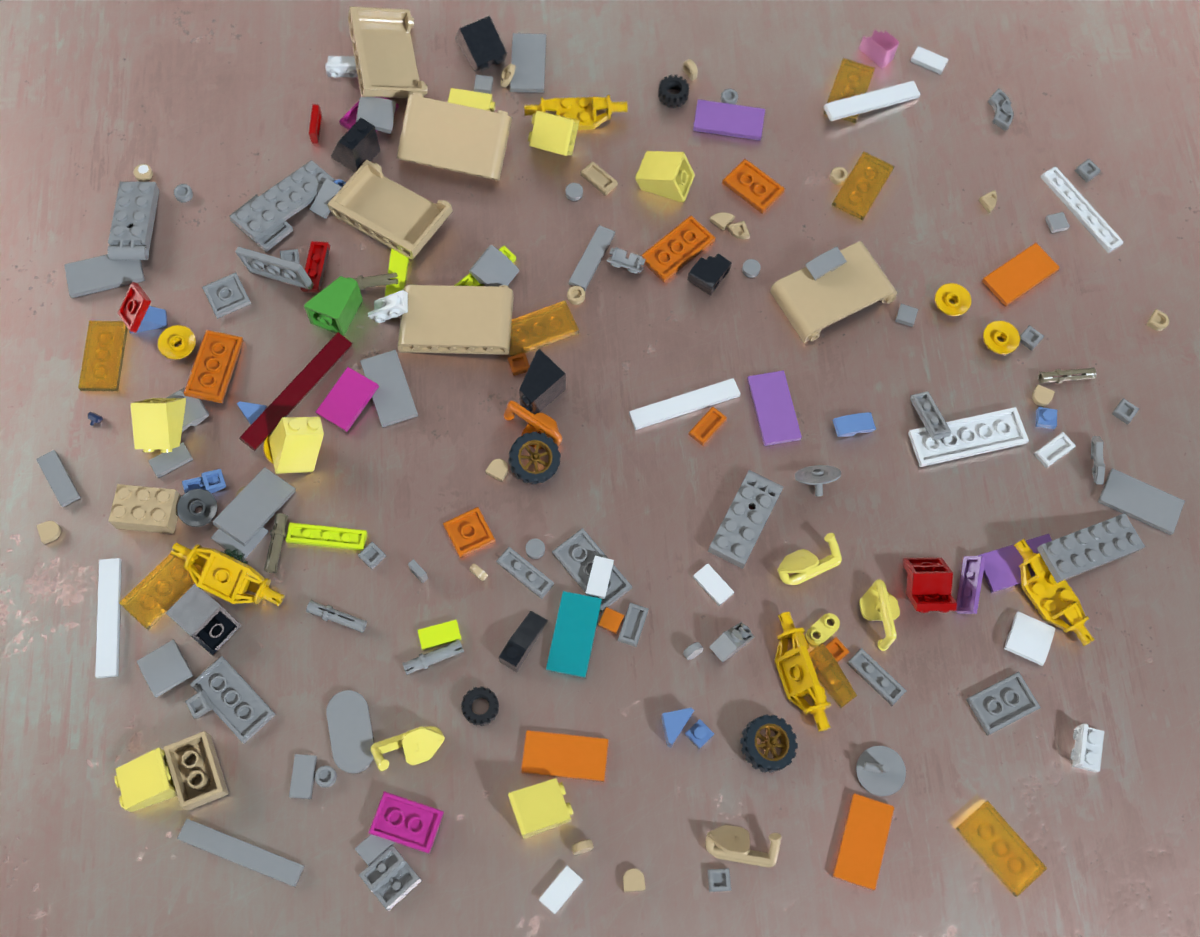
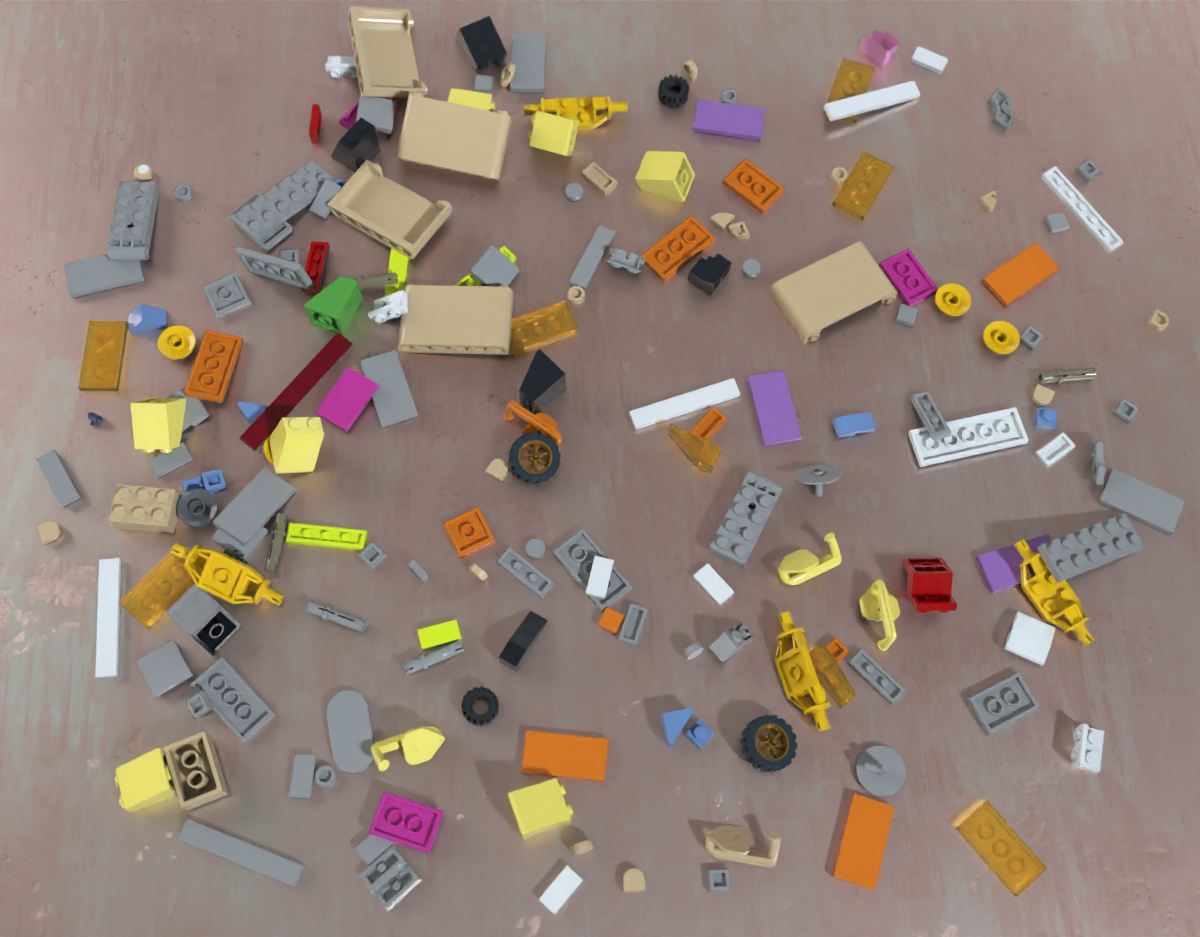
(134, 307): red tile -> none
(518, 364): orange tile -> none
(574, 634): teal tile -> none
(698, 450): none -> clear yellow slope
(822, 629): light yellow plate -> none
(825, 263): light grey slope -> none
(908, 277): none -> dark pink tile
(970, 584): medium lavender plate -> none

